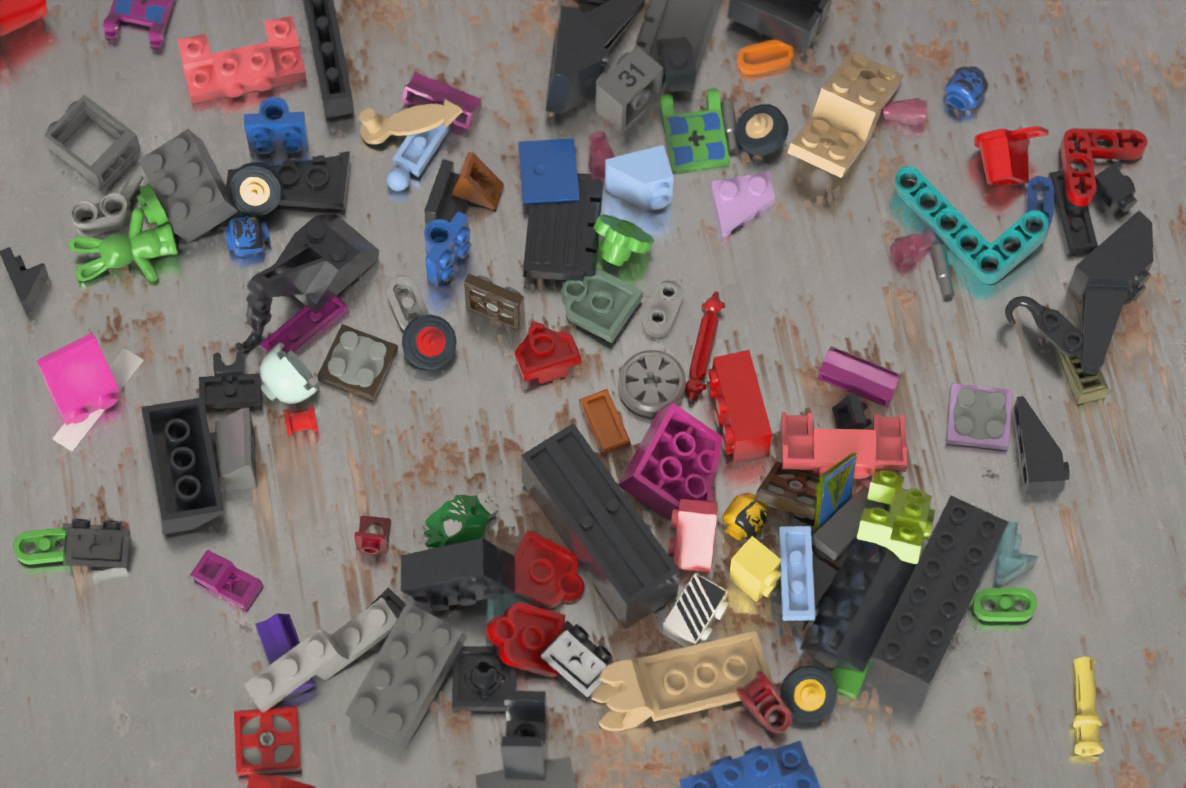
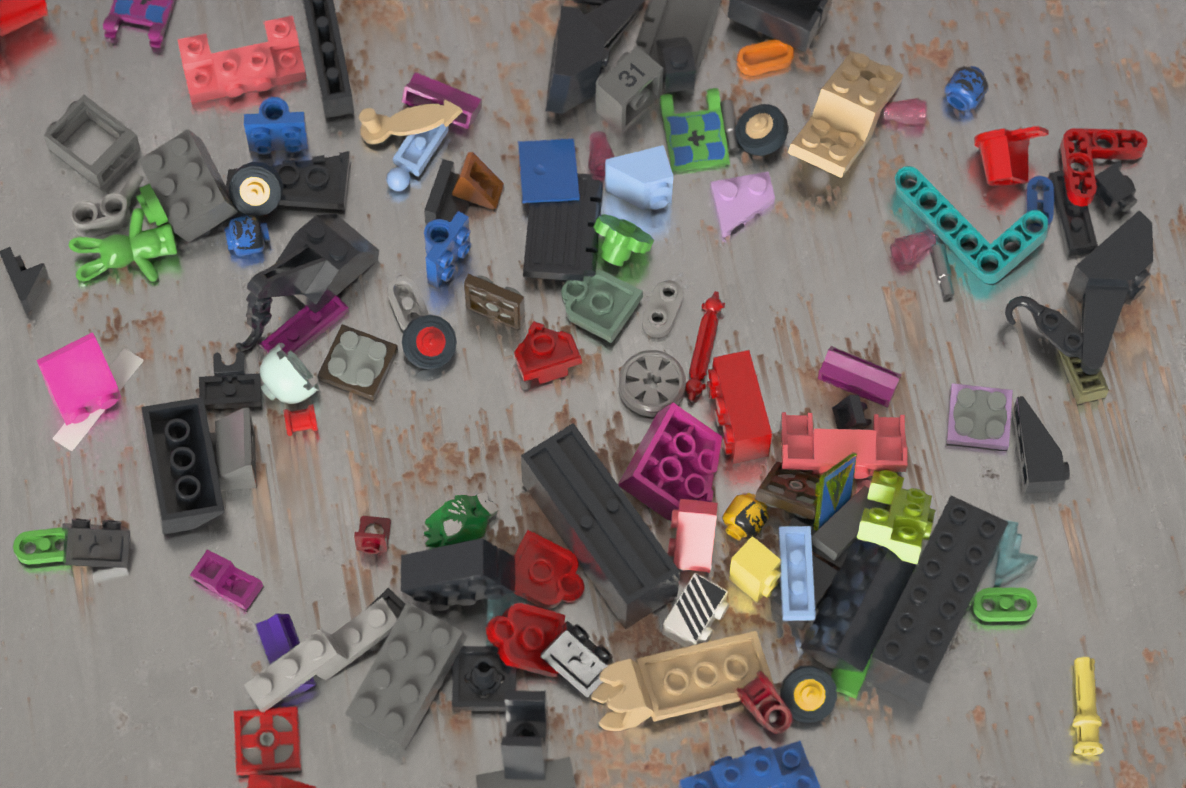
(604, 422): orange tile -> none

